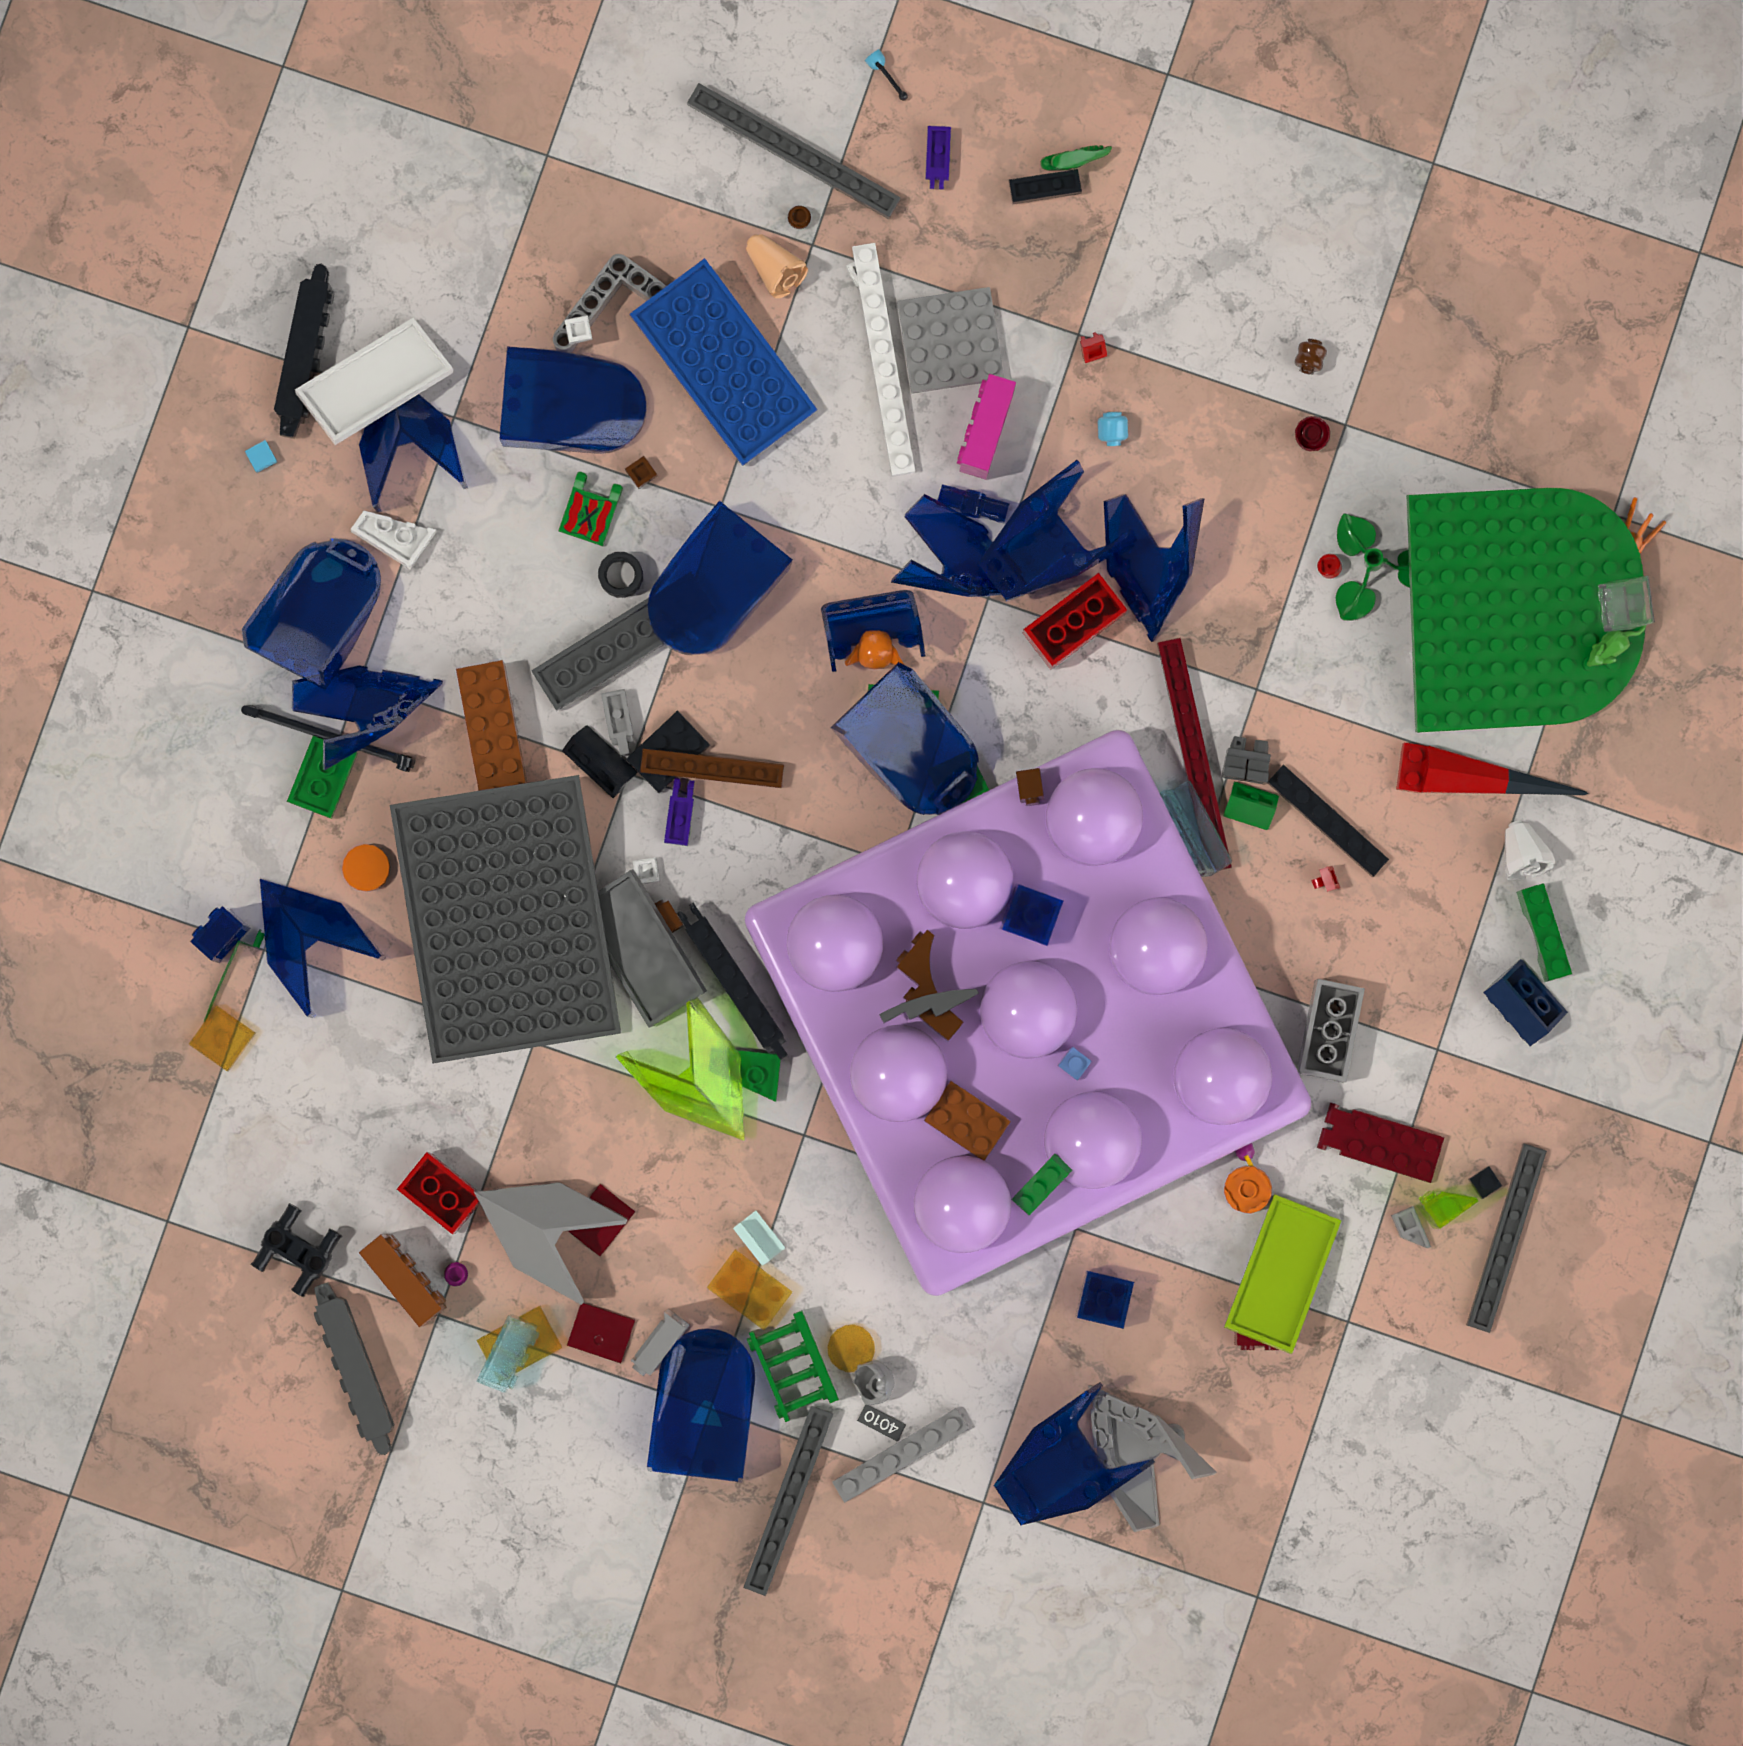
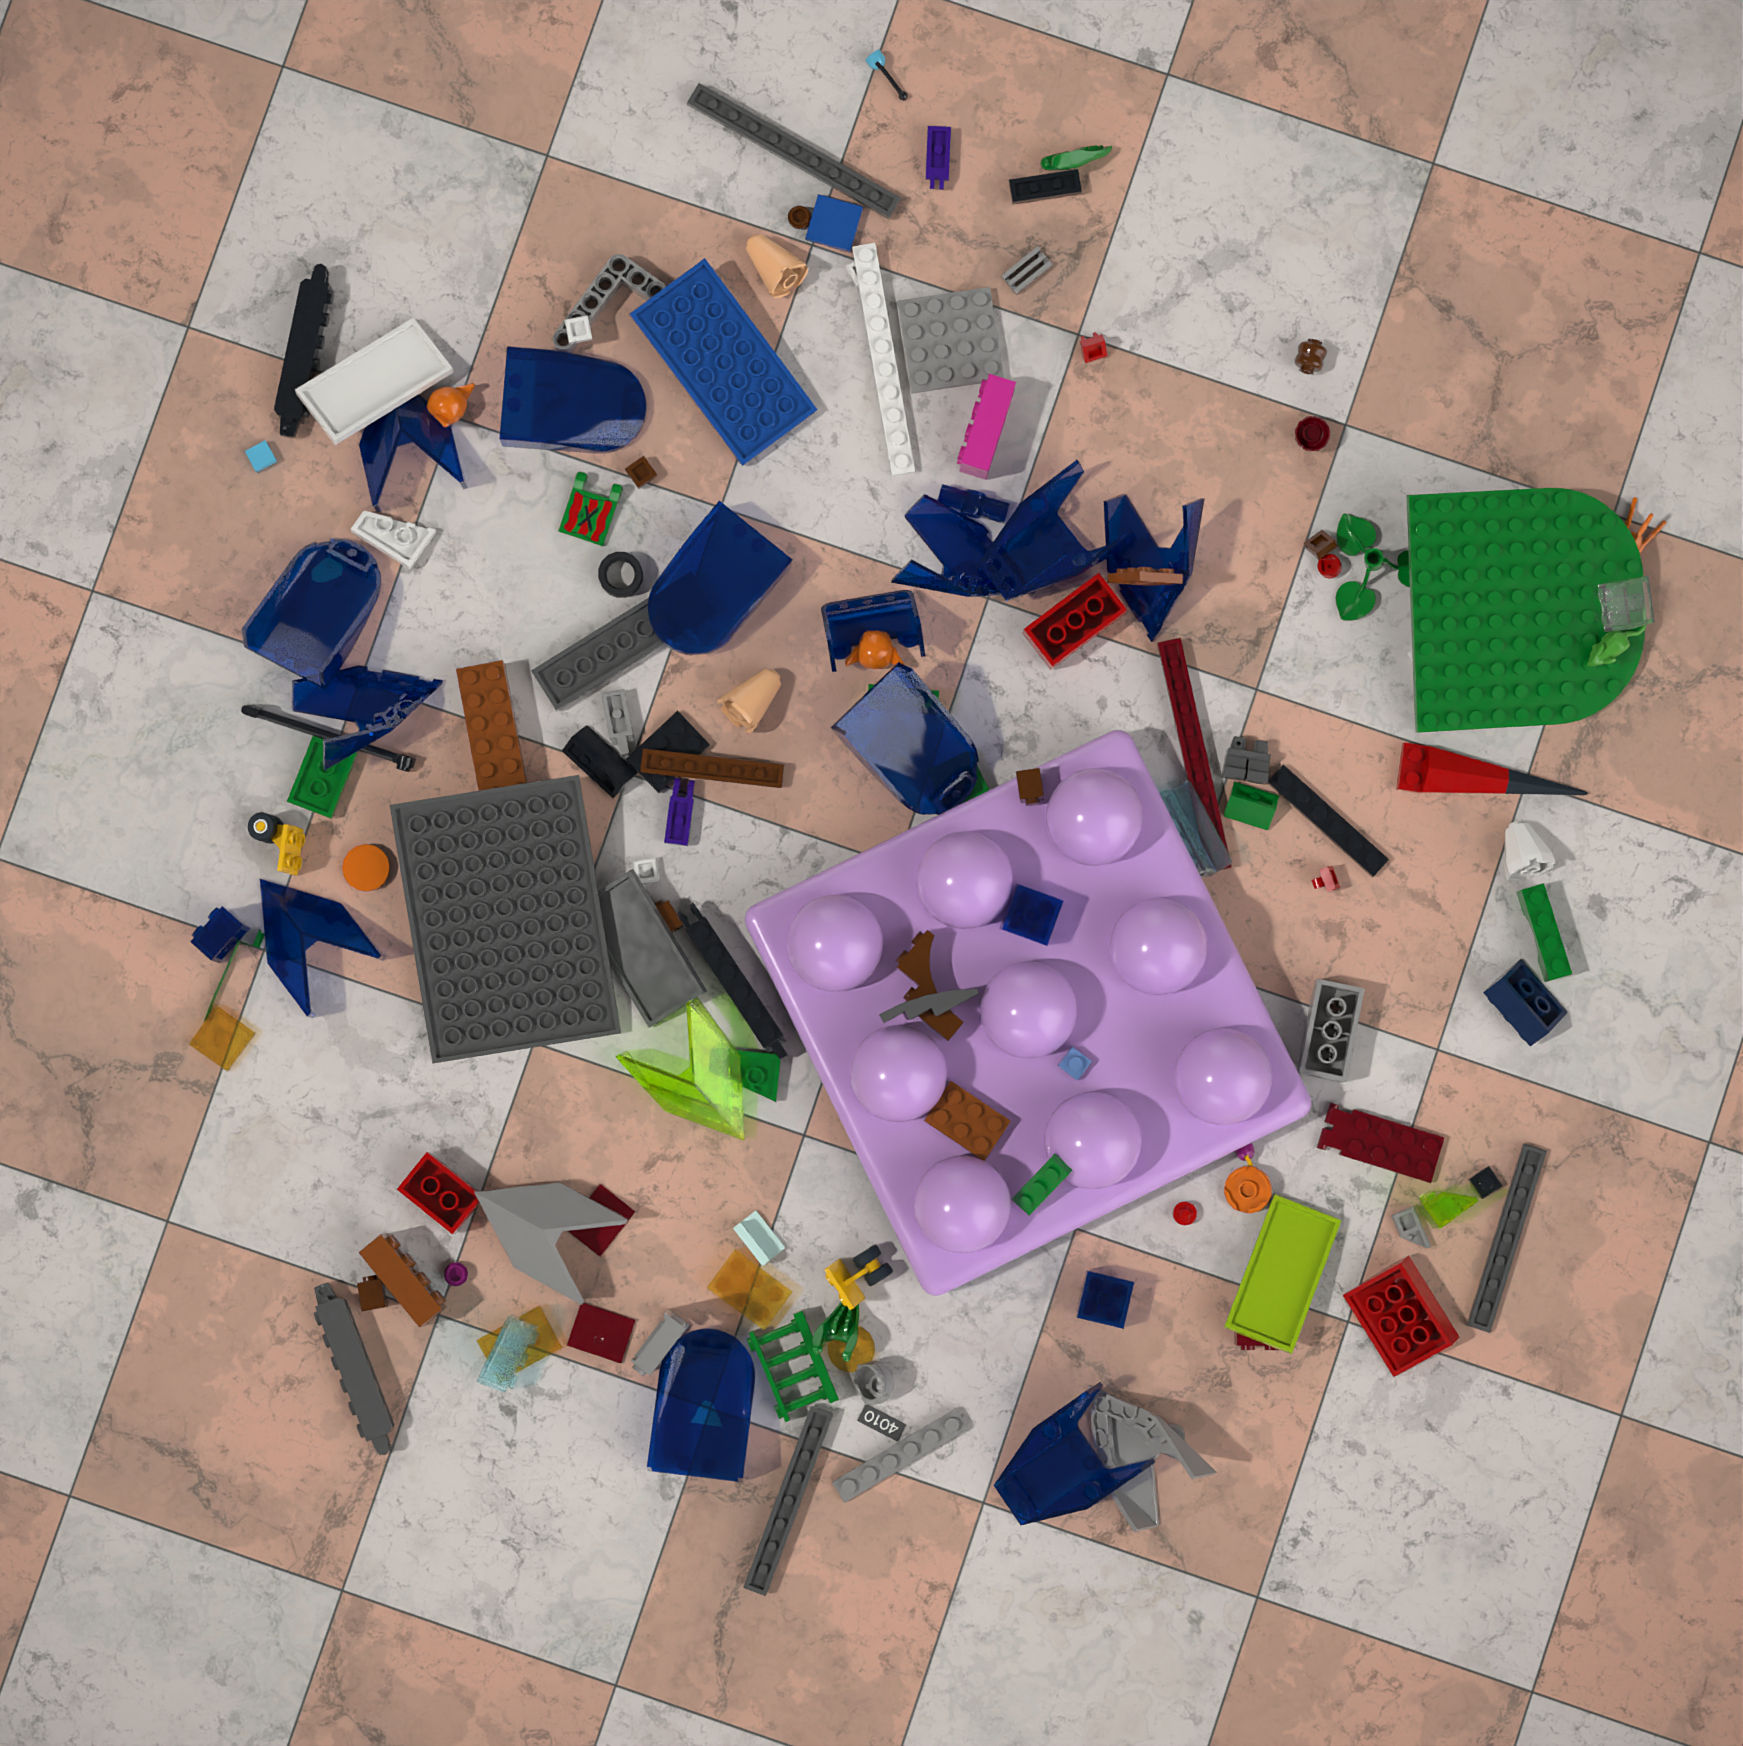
(287, 838): none -> yellow plate
(296, 1250): black piece -> none
(372, 1293): none -> reddish brown brick
(449, 403): none -> orange piece
(750, 699): none -> light nougat cone
(834, 223): none -> blue tile
(839, 1326): none -> green animal
(840, 1277): none -> yellow plate
(1041, 258): none -> light grey tile
(1113, 428): medium azure head -> none
(1145, 576): none -> dark orange plate
(1184, 1213): none -> red tile
(1320, 544): none -> reddish brown plate
(1401, 1316): none -> red slope

